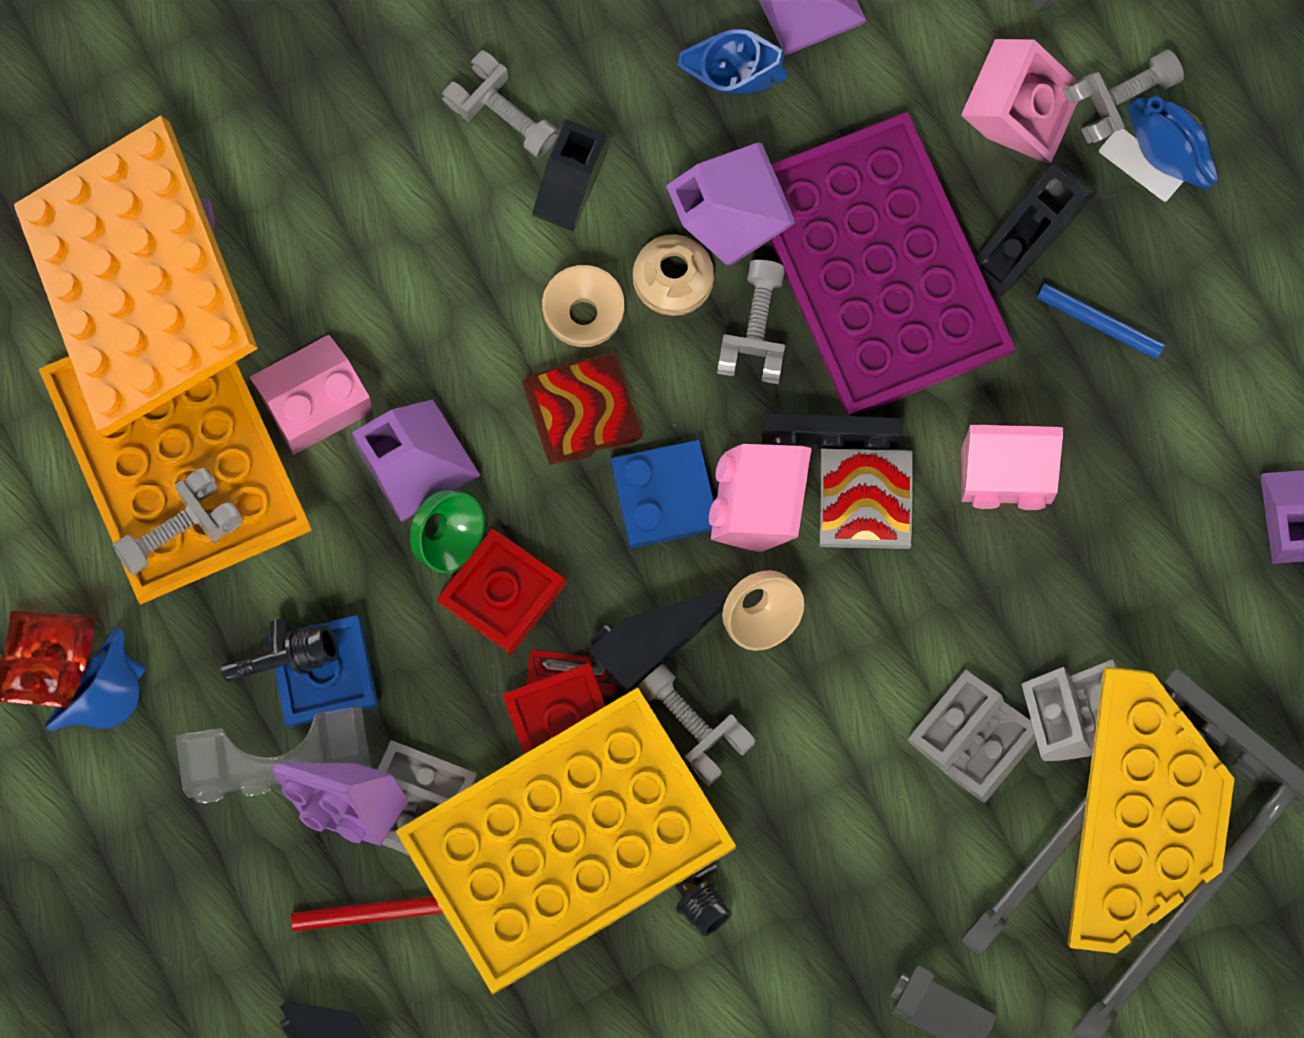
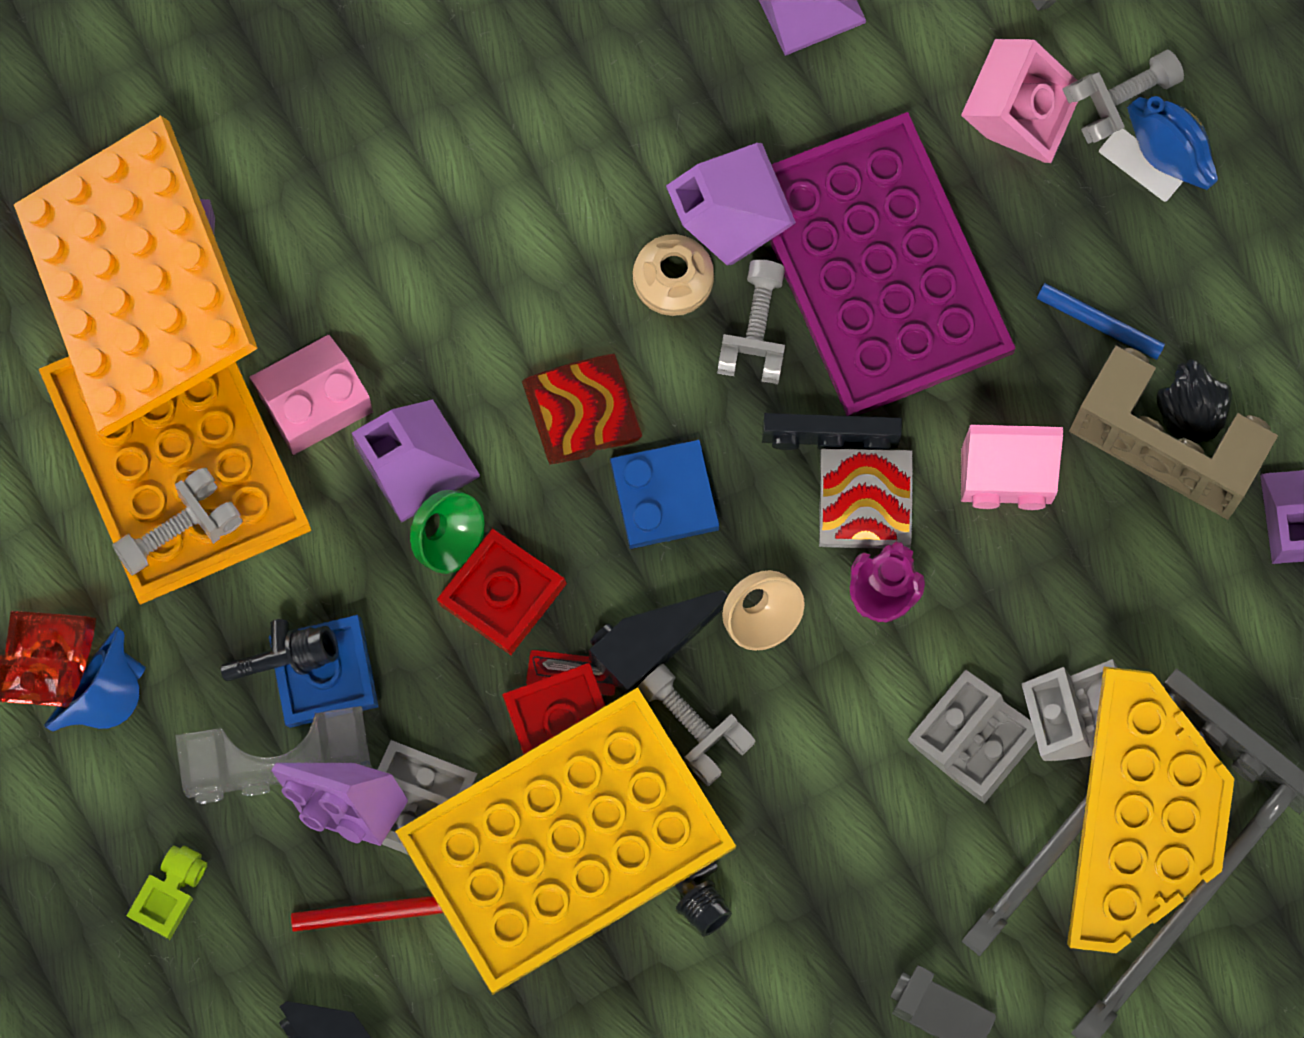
(161, 903): none -> lime plate
(539, 136): light grey bar -> none
(570, 174): black slope -> none
(586, 285): tan piece -> none
(735, 62): blue hat -> none
(759, 495): bright pink slope -> none
(886, 584): none -> magenta hair
(1033, 226): black slope -> none
(1181, 465): none -> dark tan plate
(1194, 403): none -> black hair

